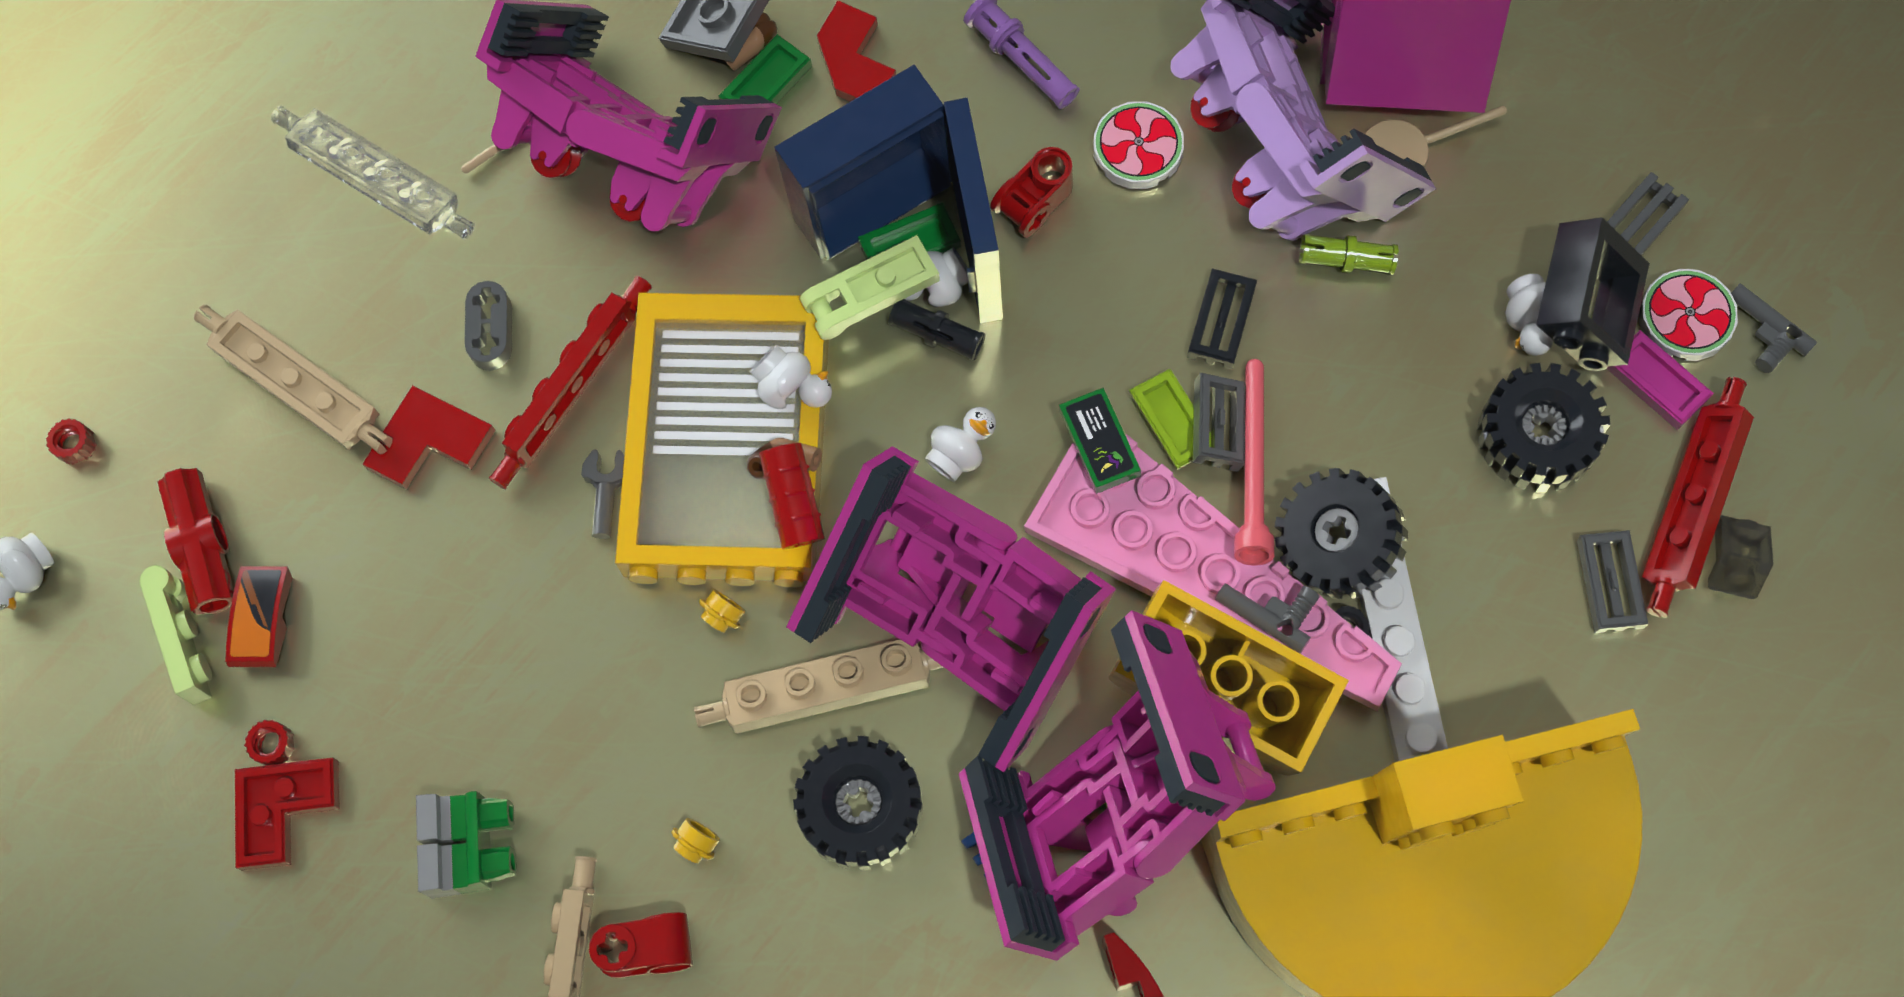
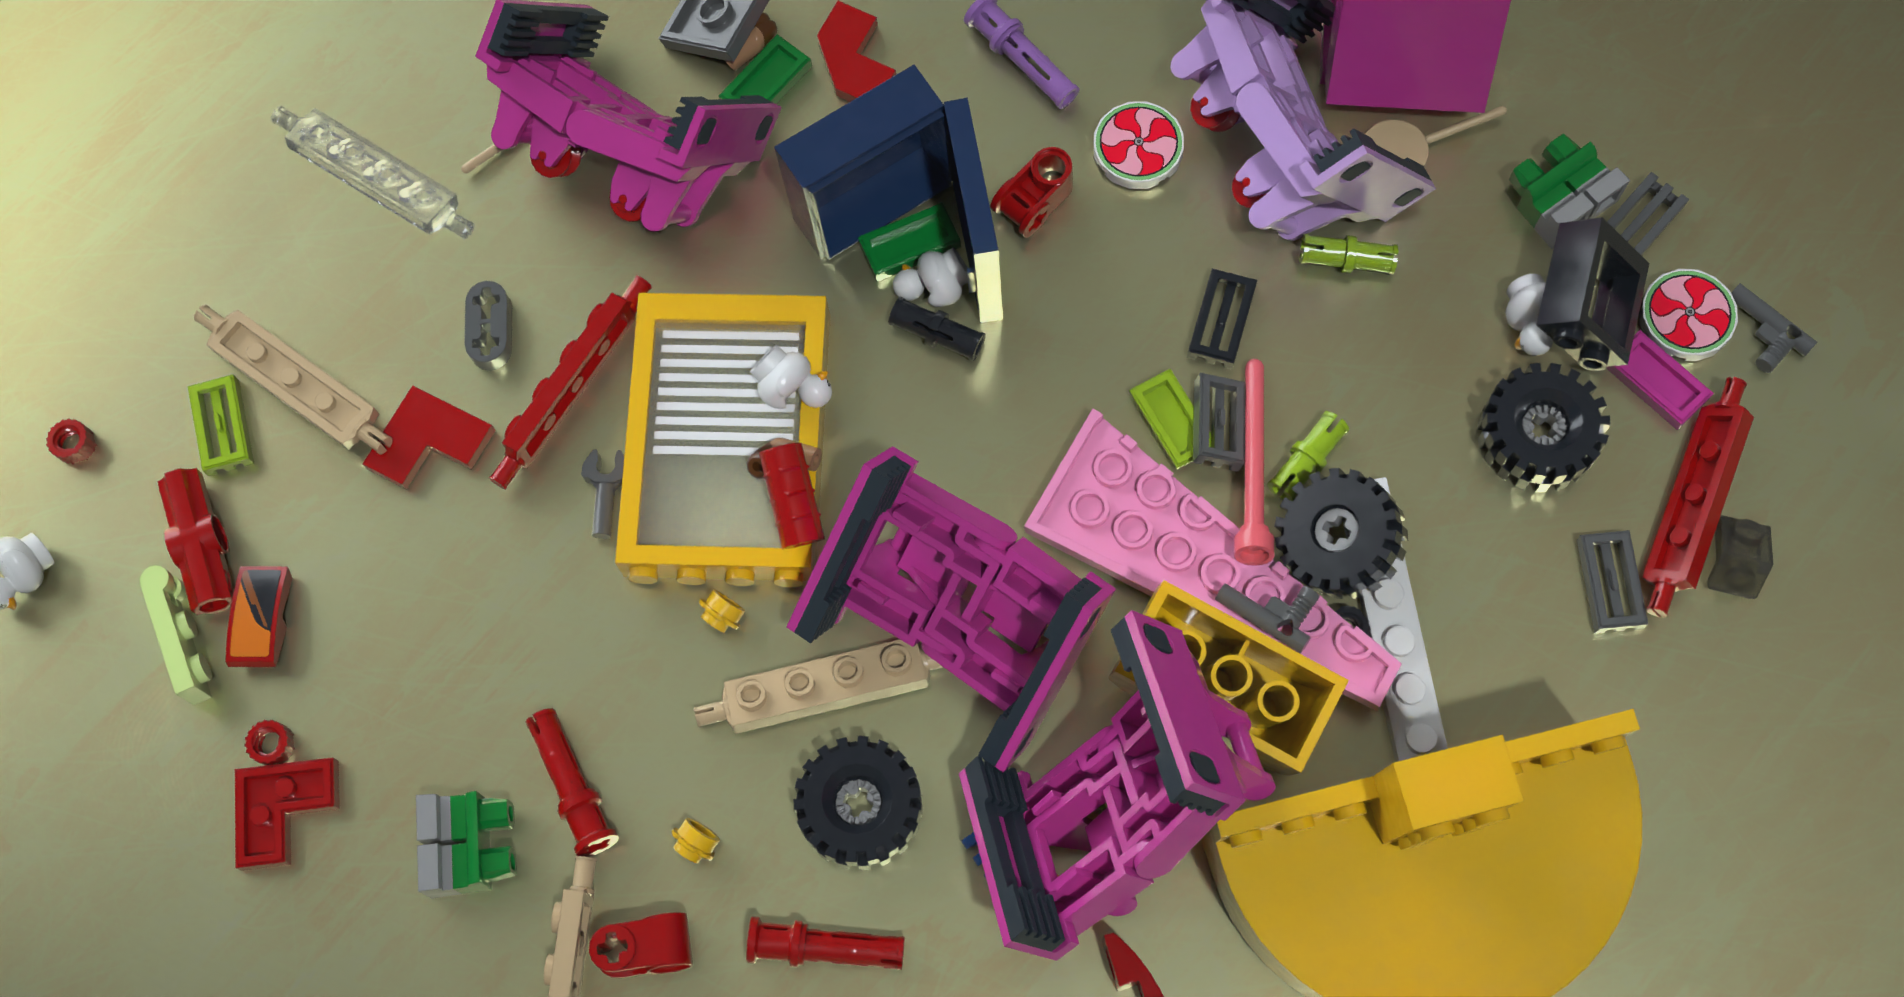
(227, 459): none -> lime tile
(577, 802): none -> red pin
(799, 944): none -> red pin
(870, 287): yellowish green plate -> none
(957, 449): white animal -> none
(1099, 440): tile -> none
(1308, 455): none -> lime pin
(1571, 191): none -> hips

